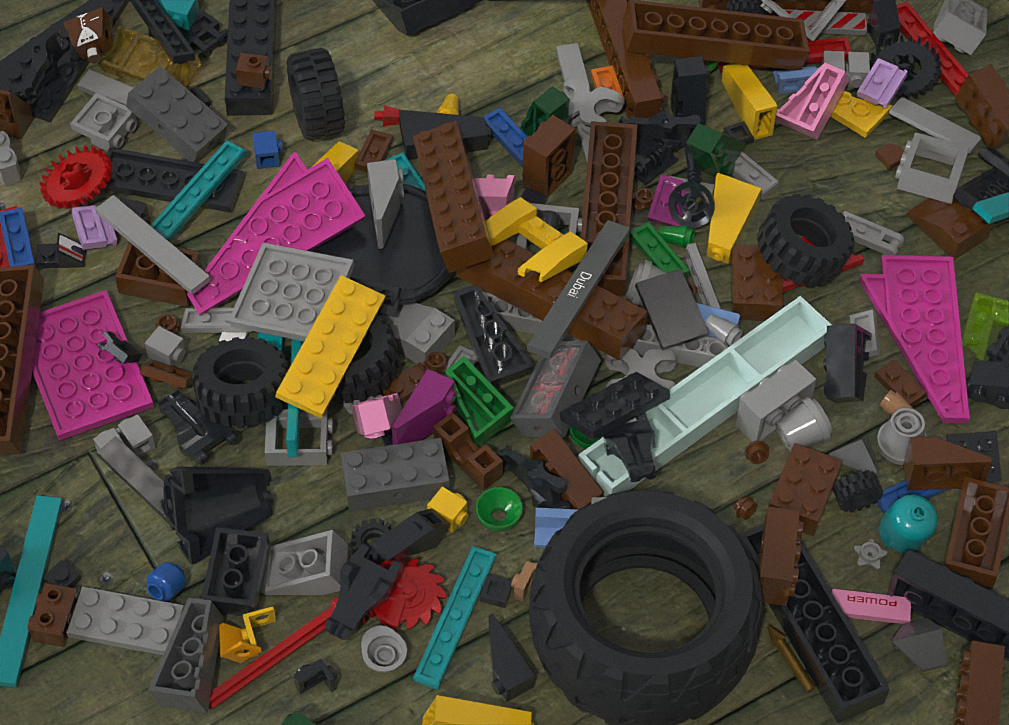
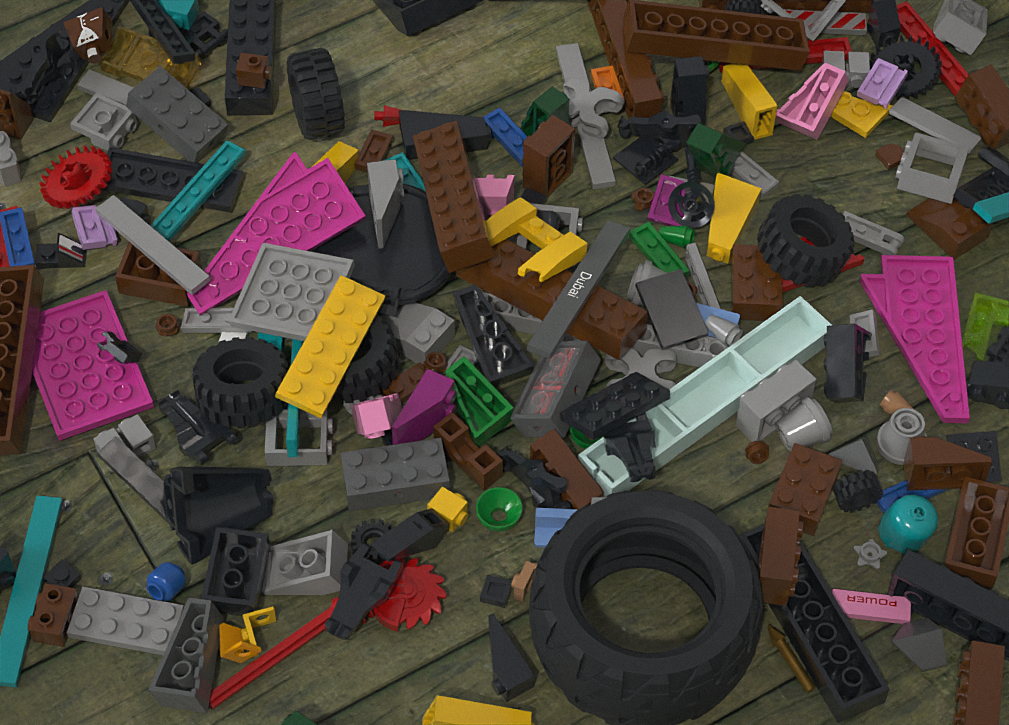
(163, 372): reddish brown plate -> none
(165, 347): light grey brick -> none
(267, 149): blue brick -> none
(313, 674): black bracket -> none
(383, 649): light grey piece -> none
(450, 105): yellow cone -> none
(454, 618): teal tile -> none
(609, 192): reddish brown brick -> none
(745, 507): reddish brown plate -> none
(792, 80): medium blue panel -> none
(895, 378): reddish brown plate -> none

